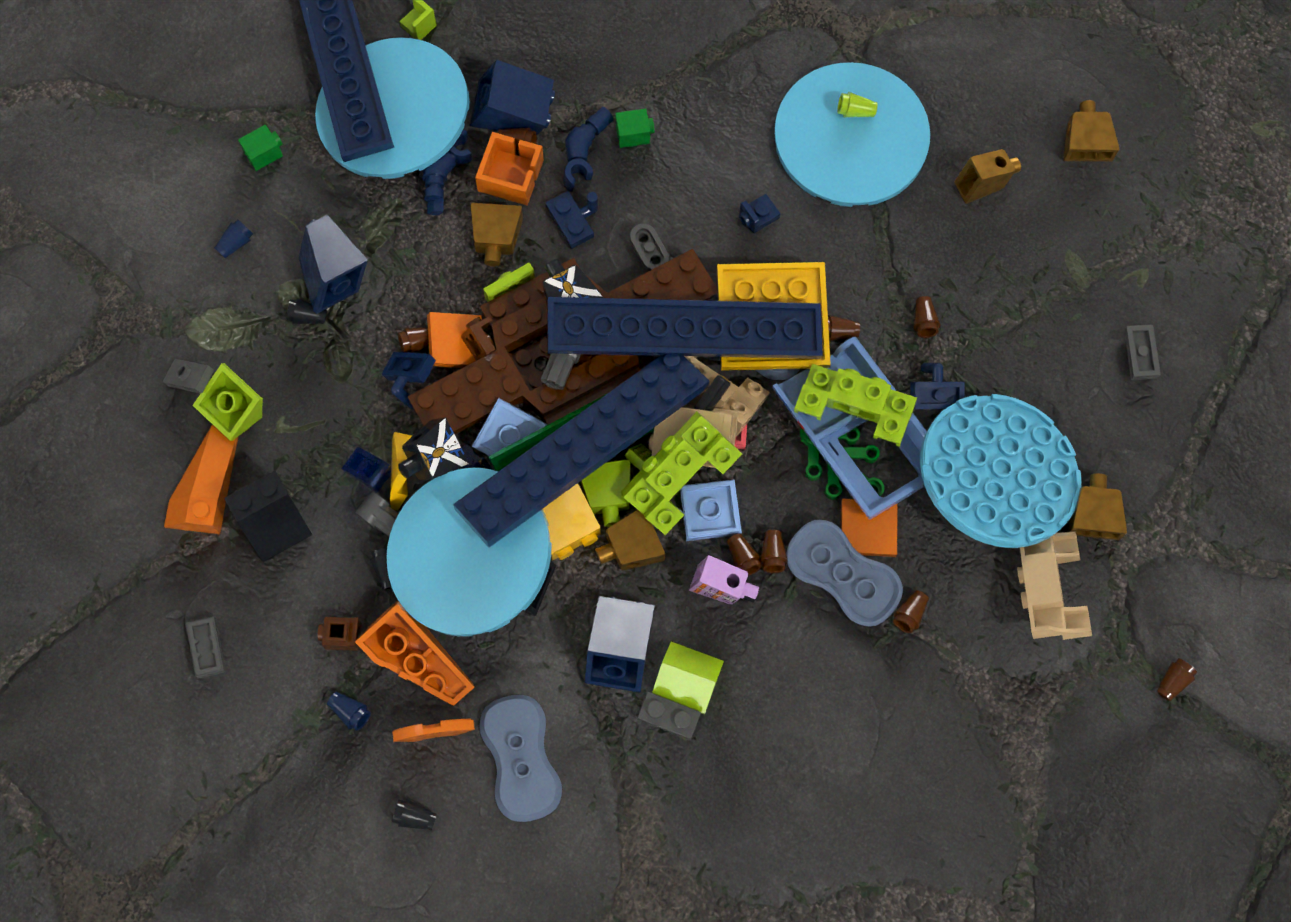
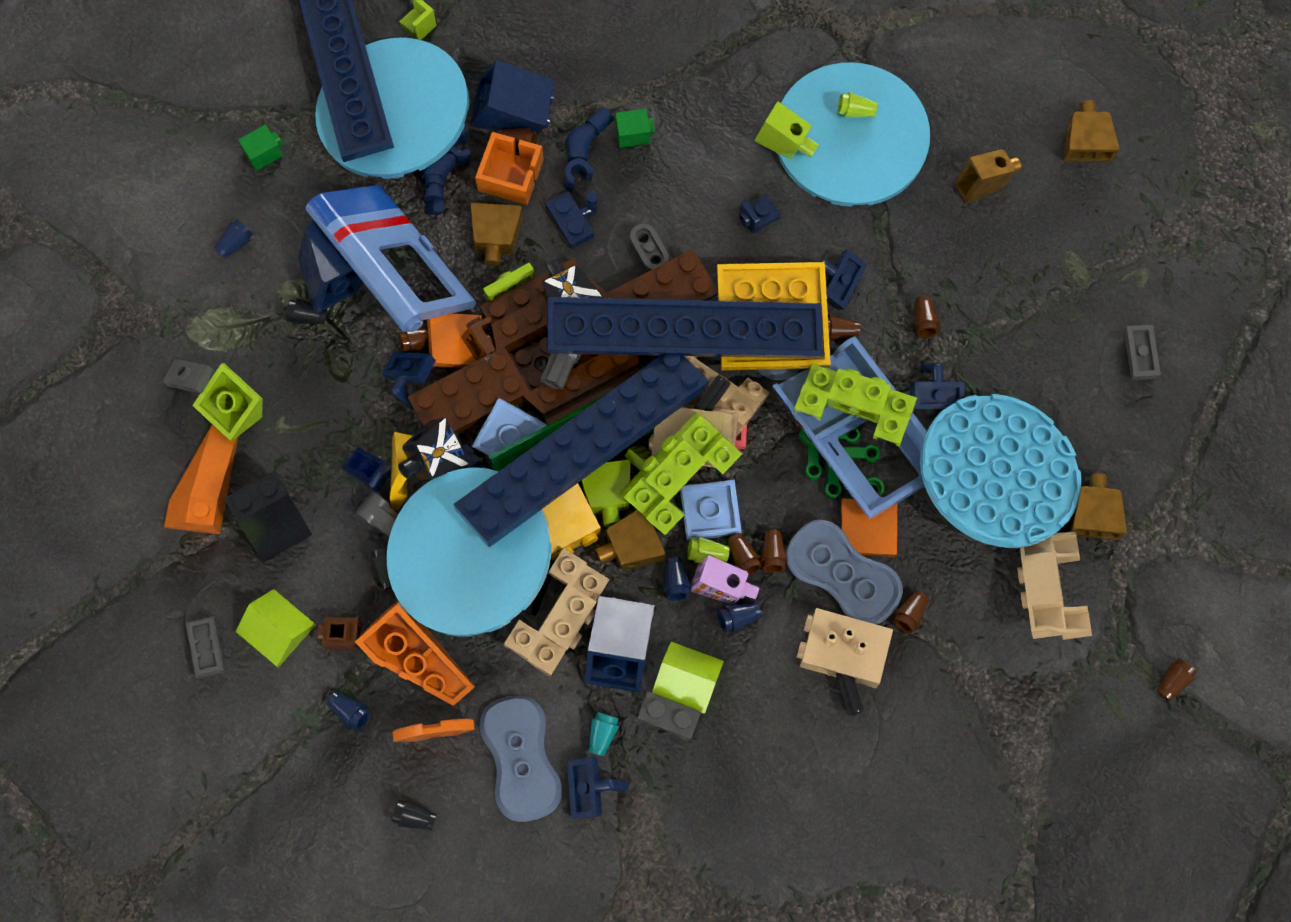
(274, 627): none -> lime slope
(363, 224): none -> medium blue piece
(570, 611): none -> tan bracket
(586, 787): none -> dark blue plate
(602, 733): none -> teal cone
(676, 580): none -> dark blue cone
(701, 547): none -> lime cone
(738, 615): none -> dark blue cone
(786, 133): none -> lime torso
(843, 278): none -> dark blue plate
(845, 650): none -> tan piece

